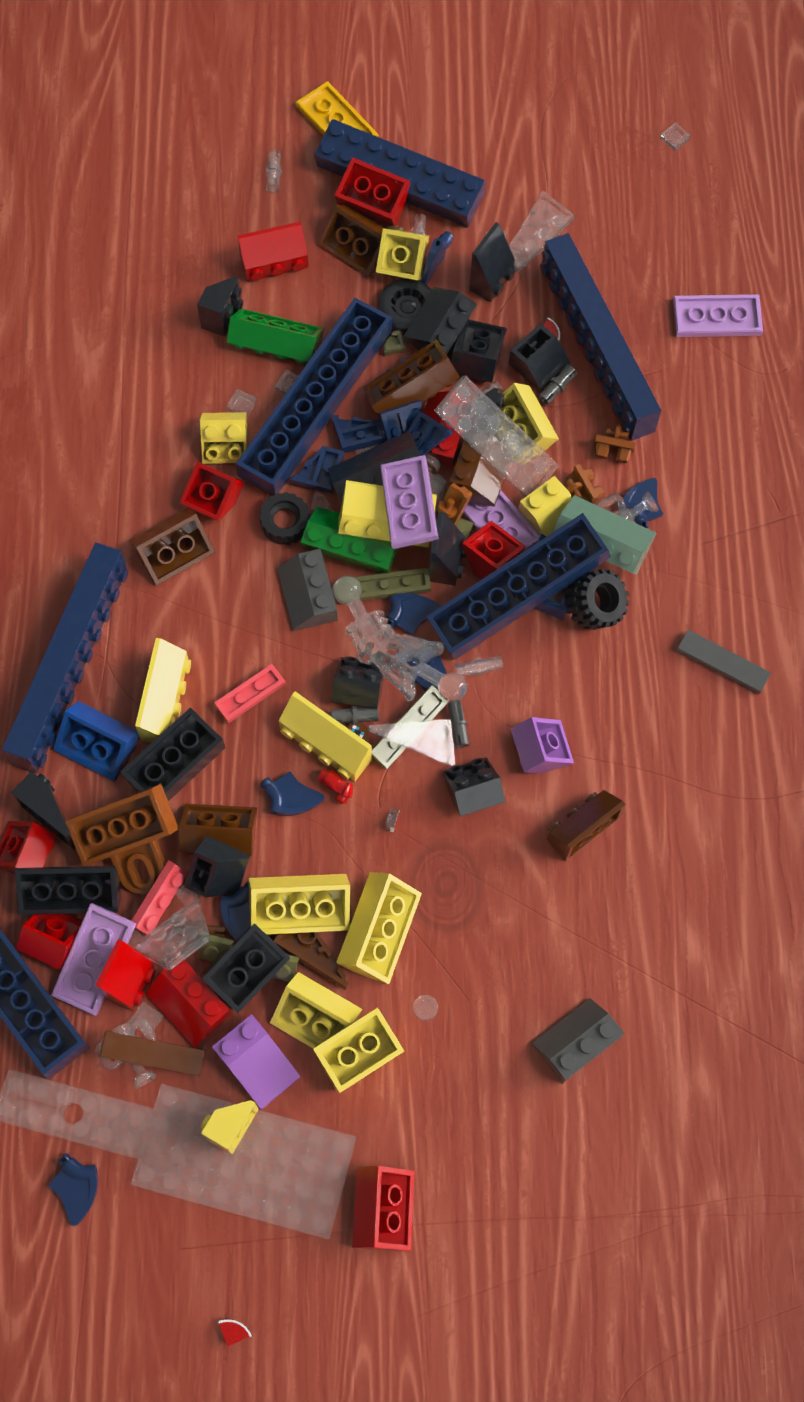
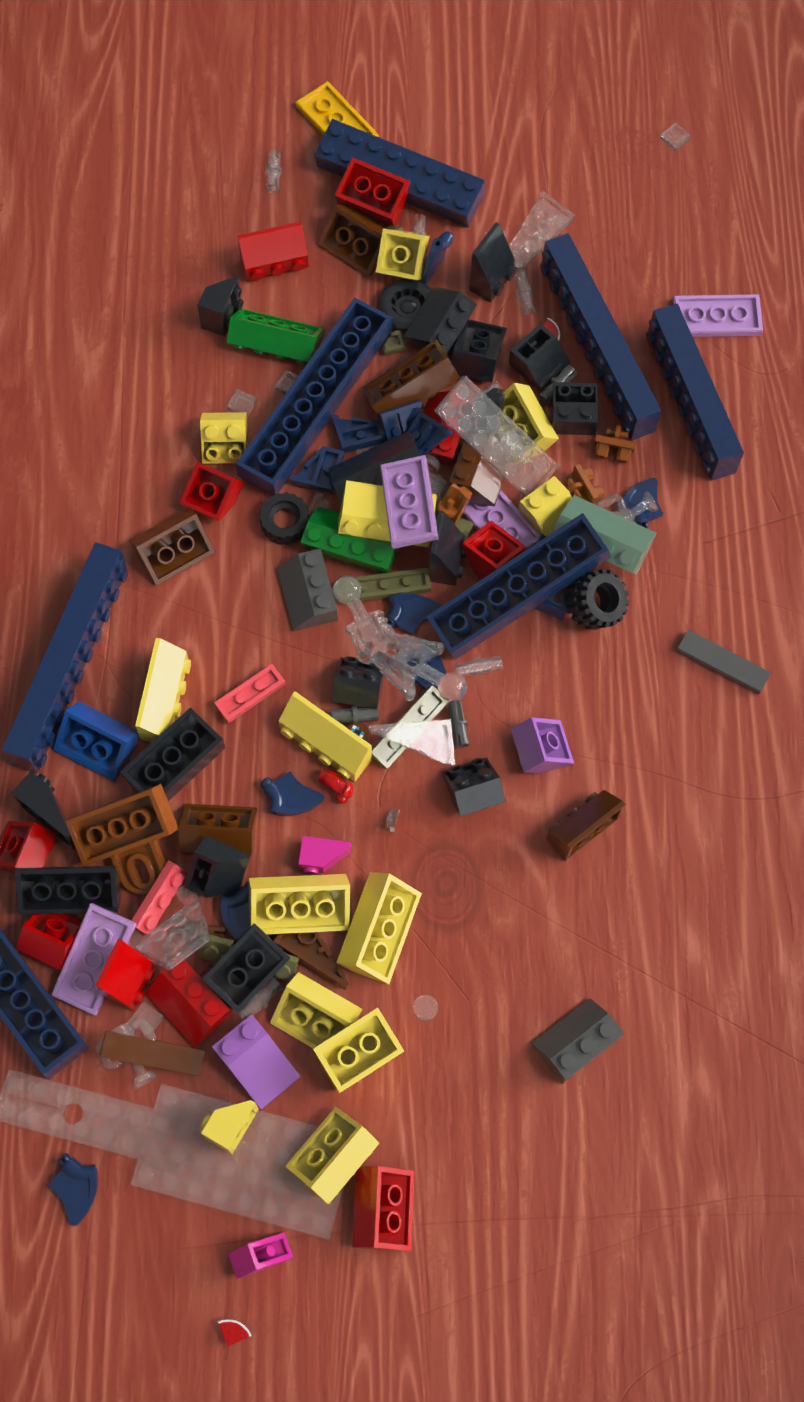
(260, 1255): none -> dark pink slope
(261, 999): none -> clear pin
(321, 854): none -> dark pink slope
(332, 1154): none -> light yellow slope
(524, 292): none -> clear pin
(574, 408): none -> black slope
(694, 392): none -> dark blue brick

